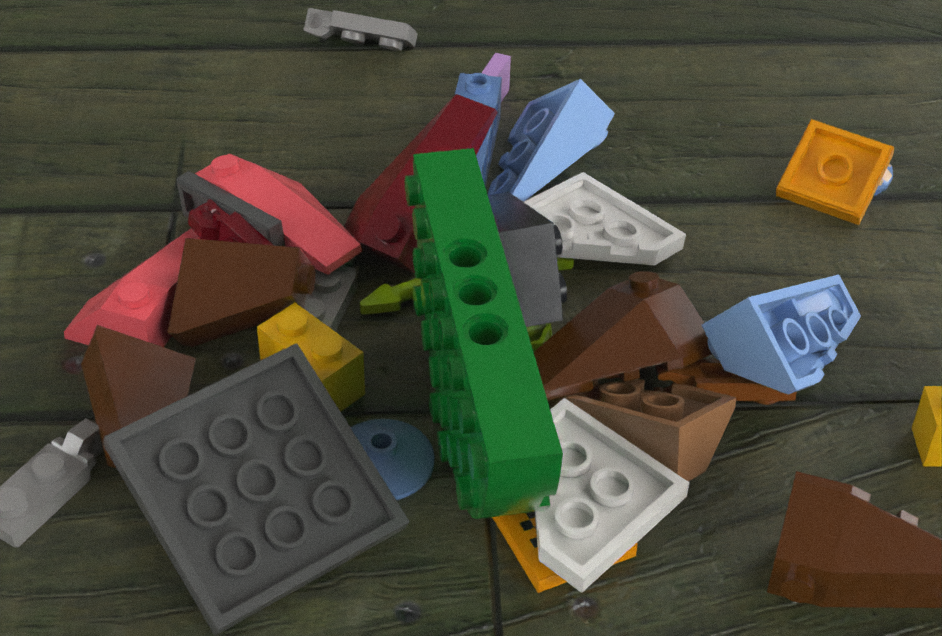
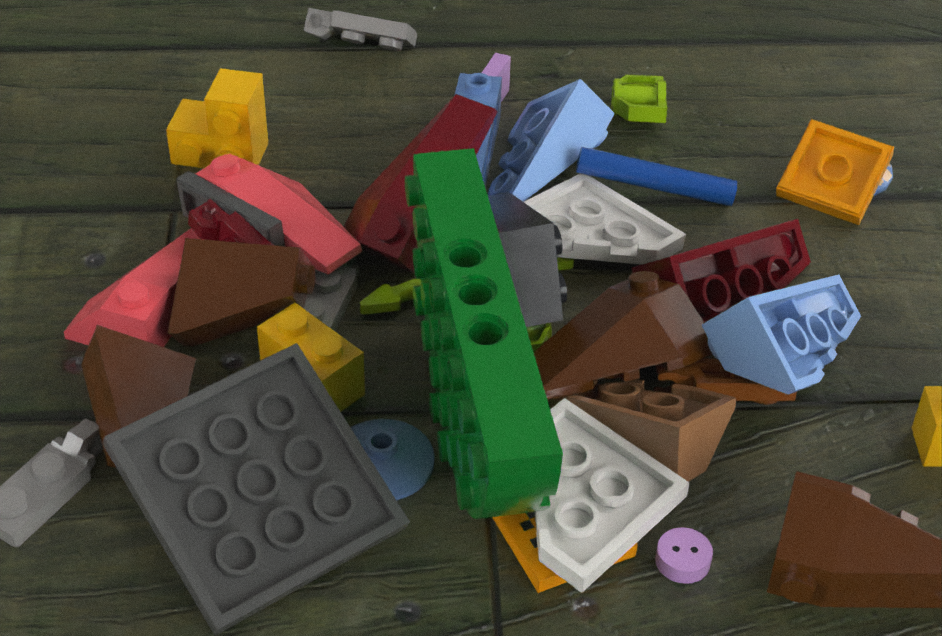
(224, 123): none -> yellow brick
(640, 98): none -> lime piece
(656, 176): none -> blue piece
(683, 555): none -> lavender tile
(735, 268): none -> dark red wedge

